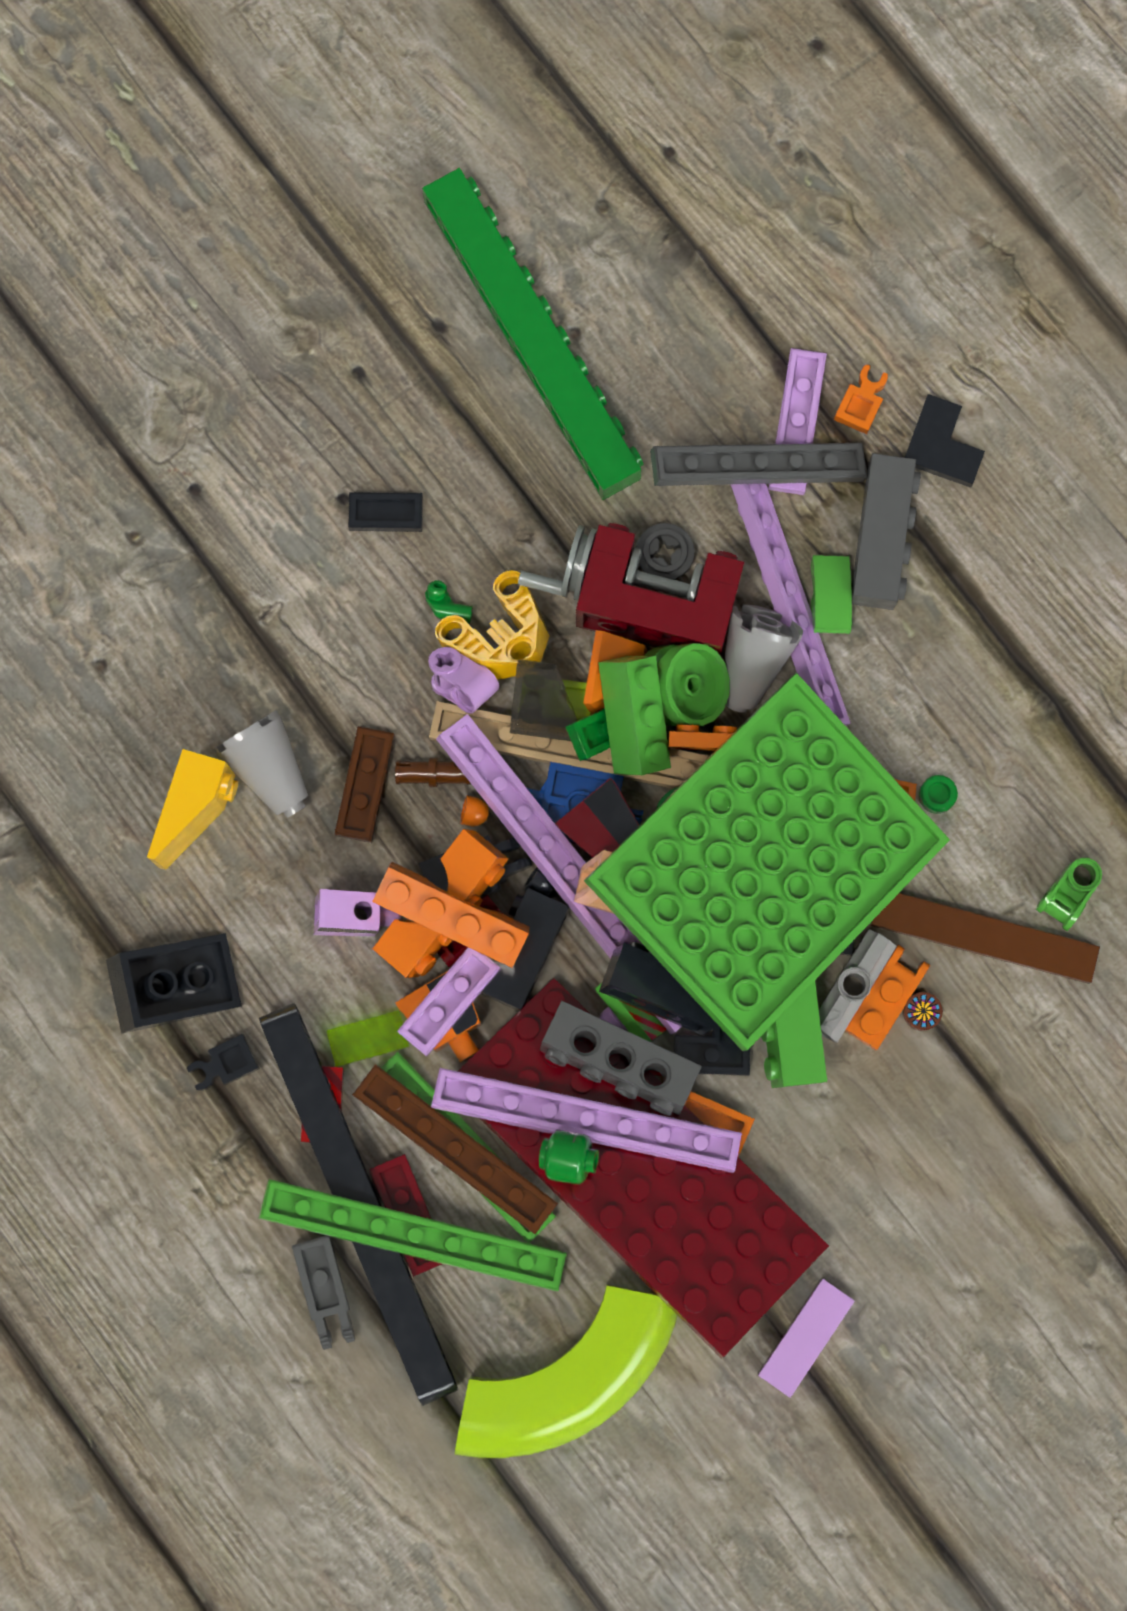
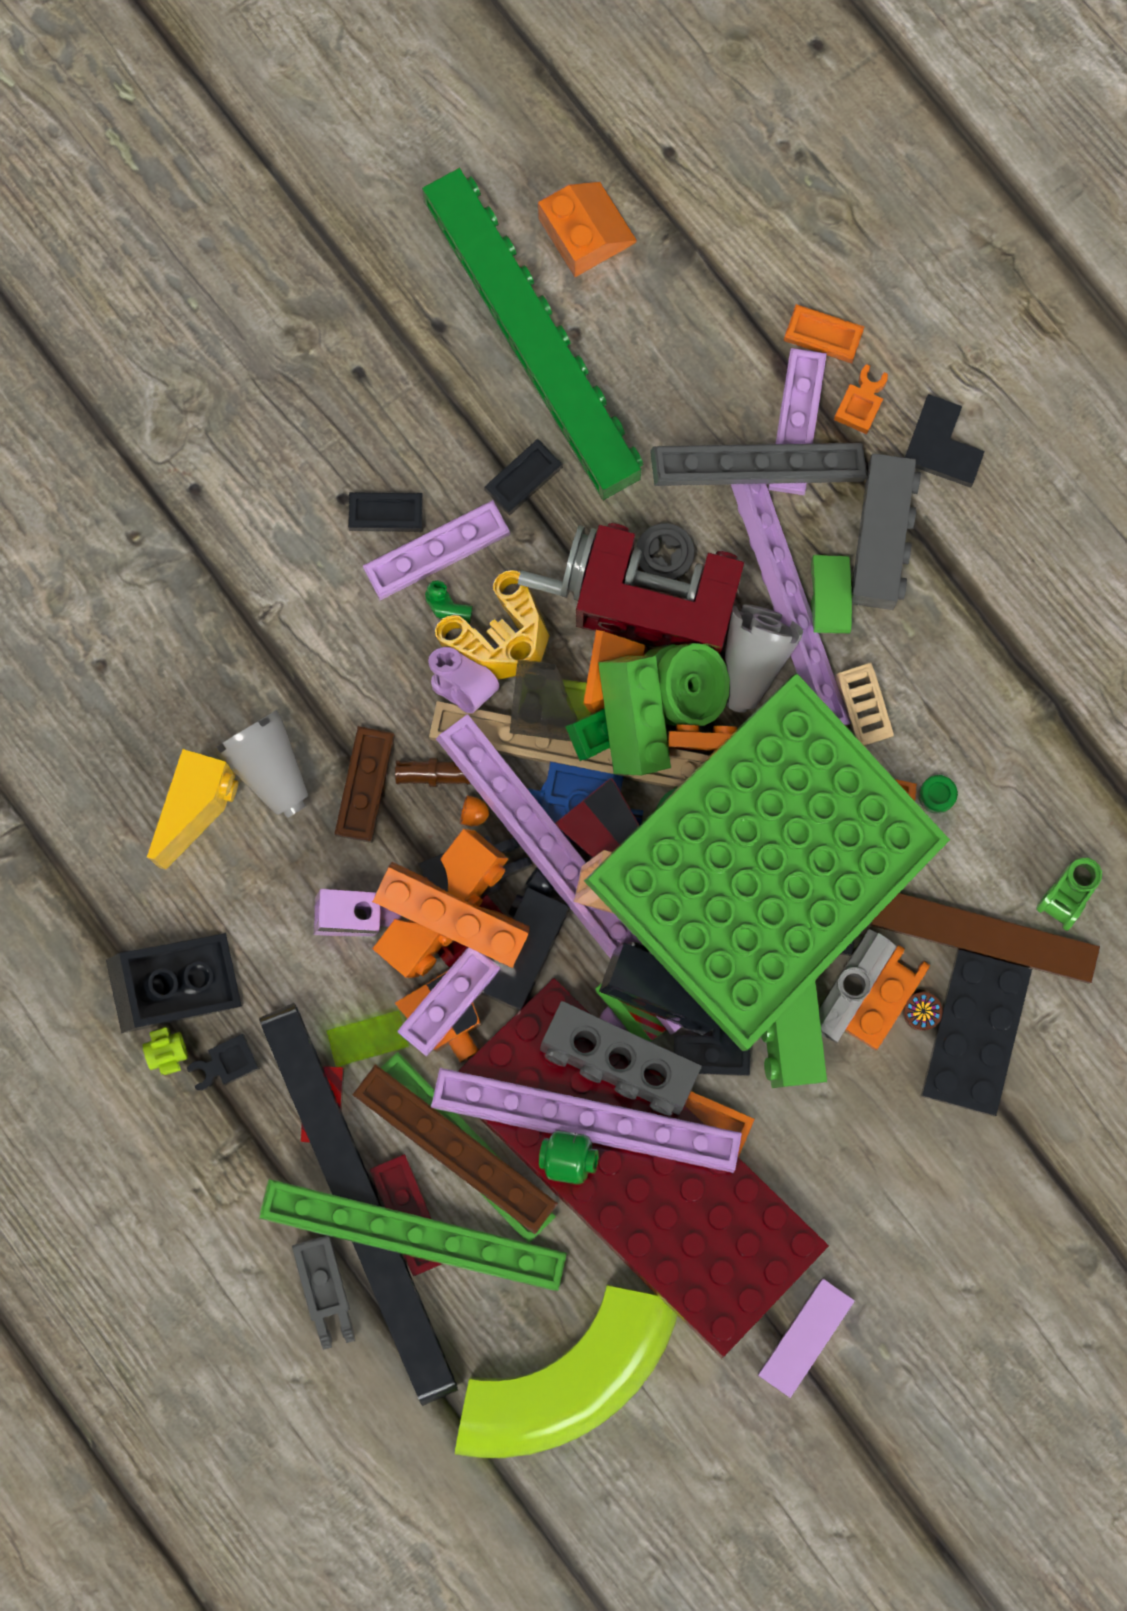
(165, 1051): none -> lime gear
(436, 550): none -> lavender tile
(523, 477): none -> black tile
(584, 225): none -> orange slope
(823, 333): none -> orange tile
(872, 686): none -> tan slope
(976, 1033): none -> black plate

